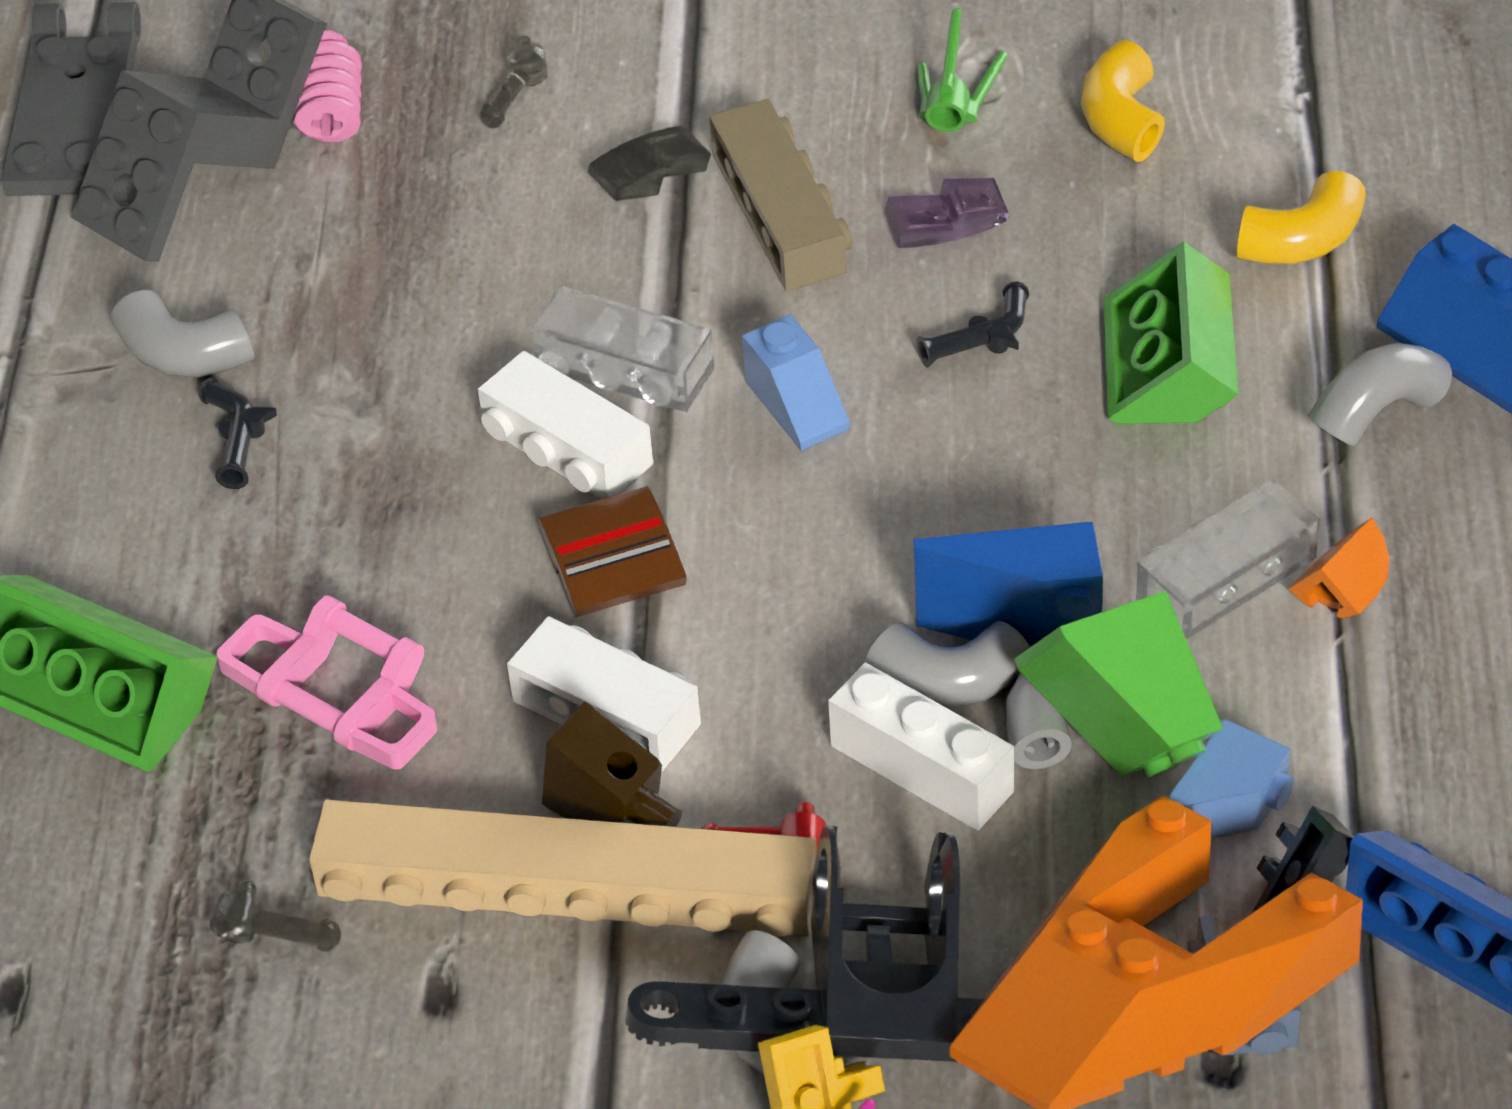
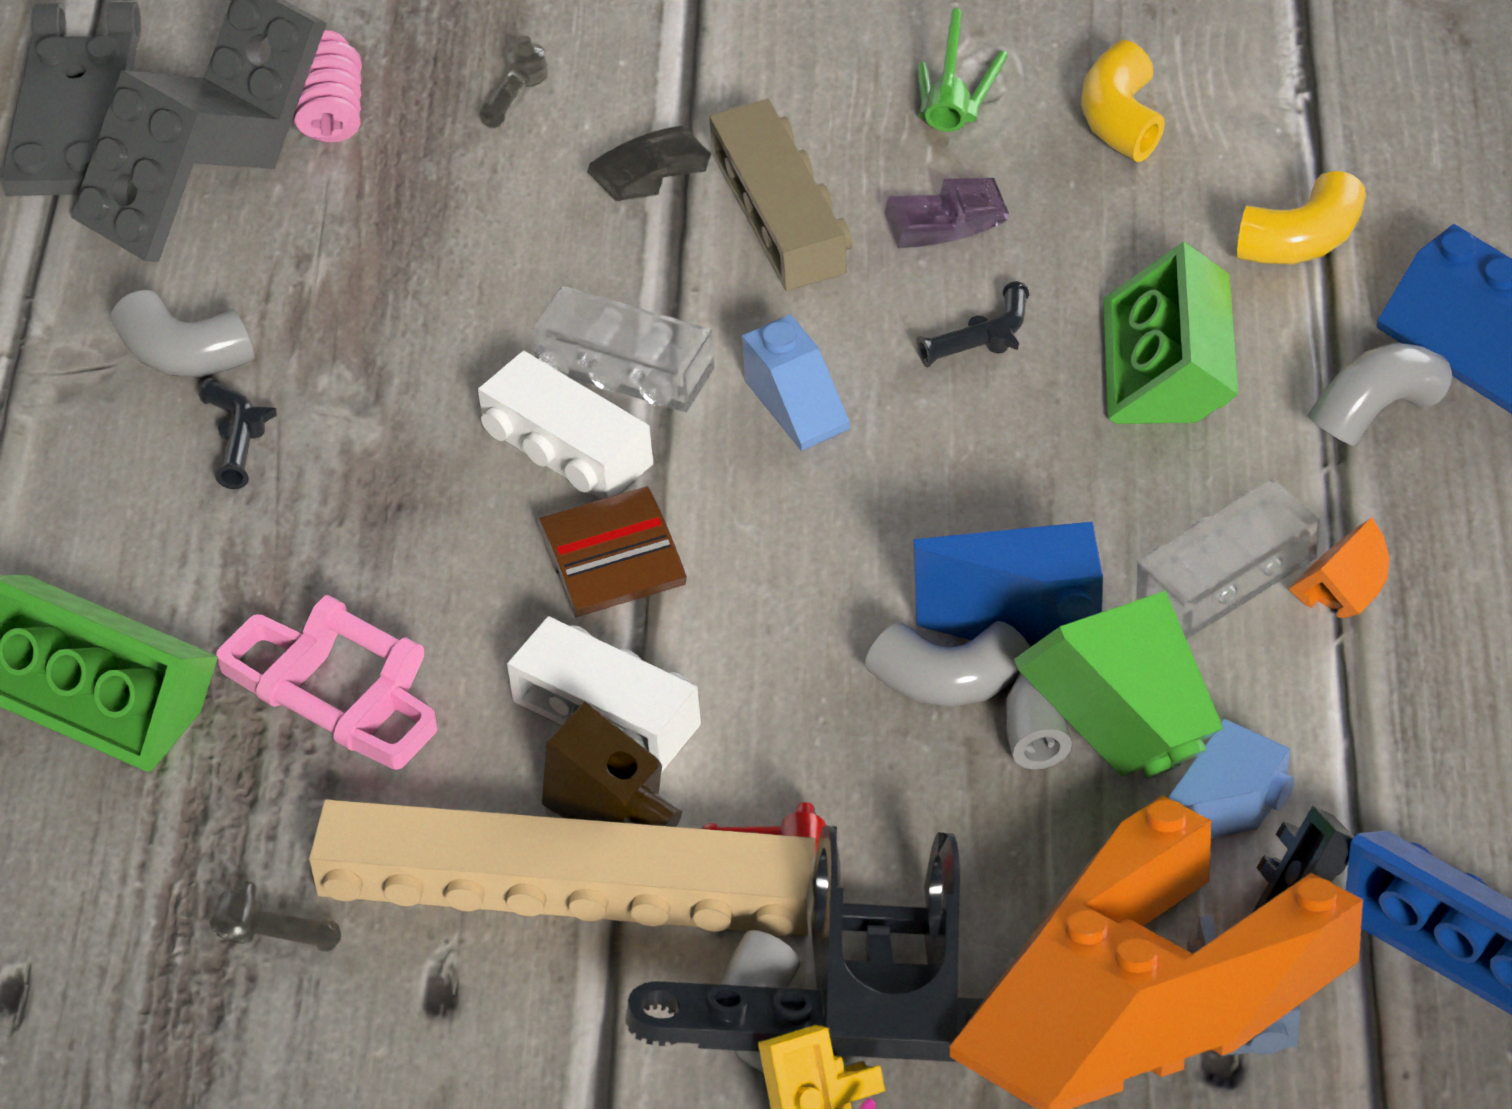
(921, 746): white brick -> none

